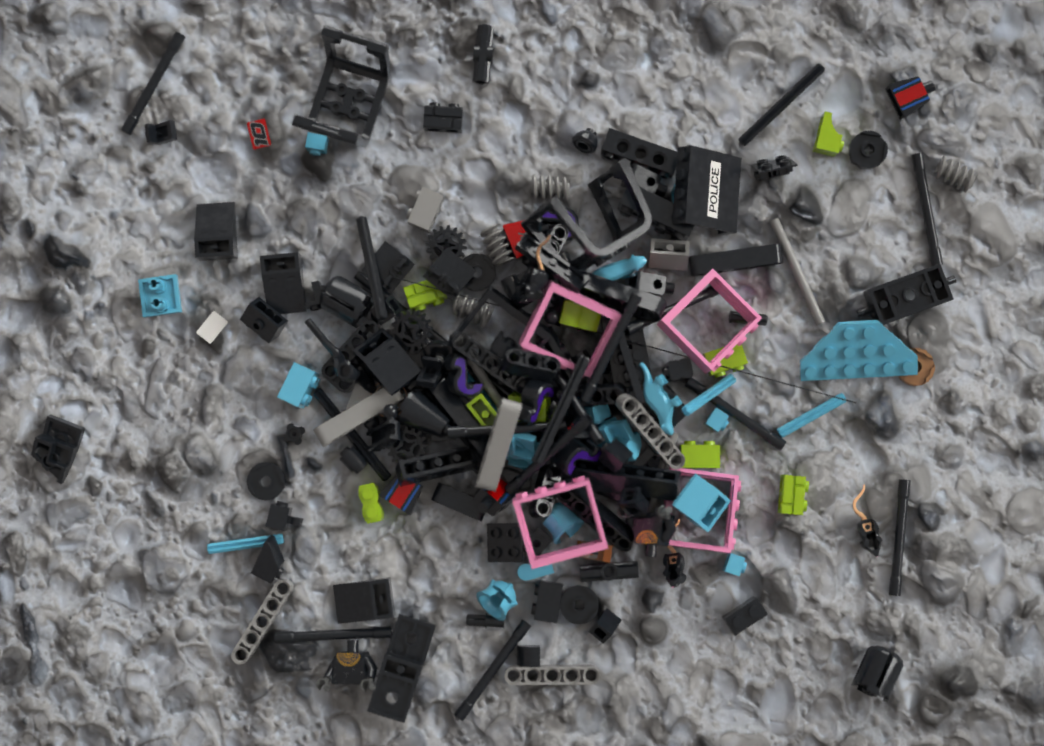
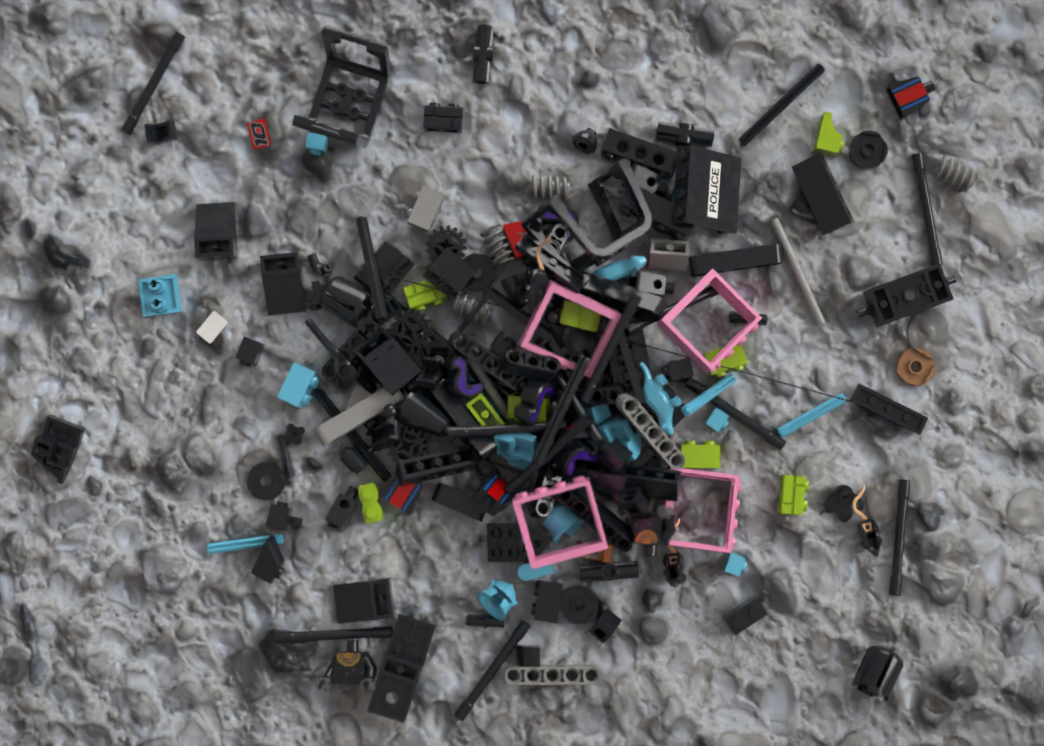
(249, 352): none -> black brick
(254, 626): light grey beam -> none
(263, 320): black brick -> none
(317, 267): none -> black arm
(339, 517): none -> black torso
(498, 444): light grey beam -> none
(685, 134): none -> black piece
(701, 503): medium azure slope -> none
(781, 163): black hinge -> none
(822, 194): none -> black brick
(843, 505): none -> black plate
(858, 351): medium azure plate -> none
(889, 409): none -> black plate

